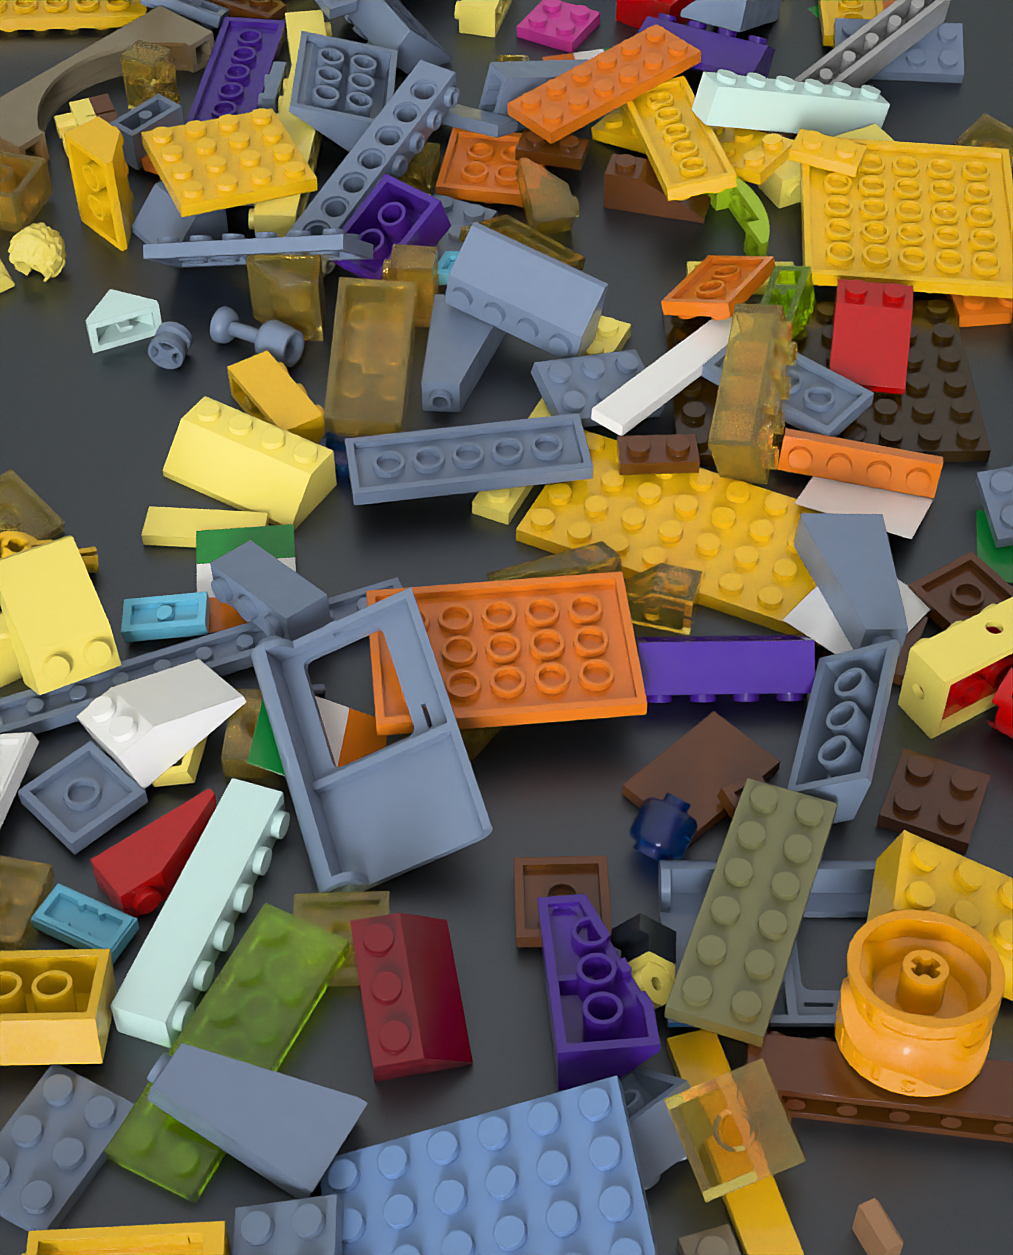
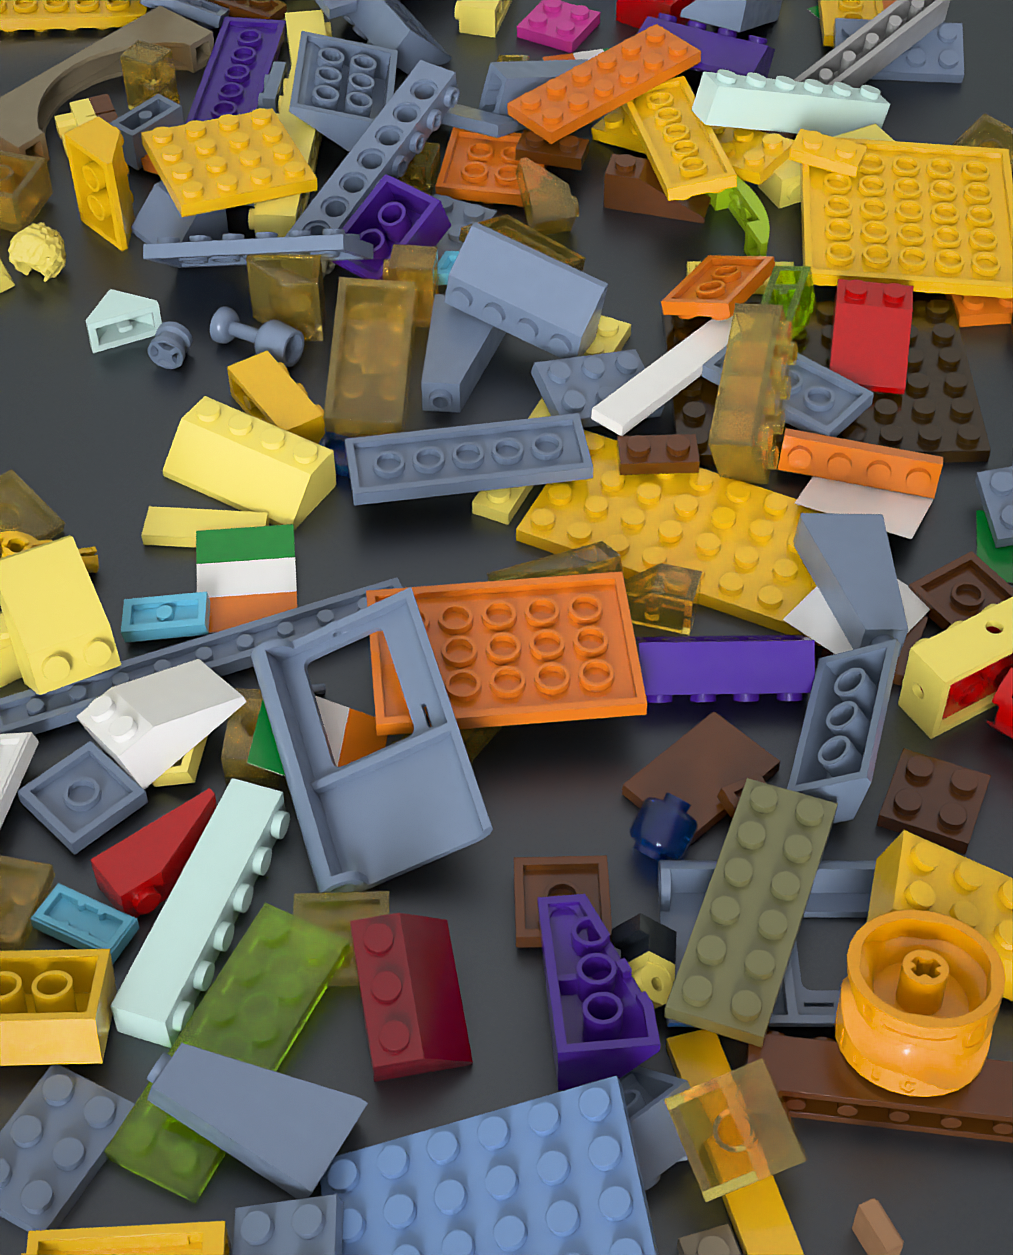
(269, 593): sand blue brick -> none

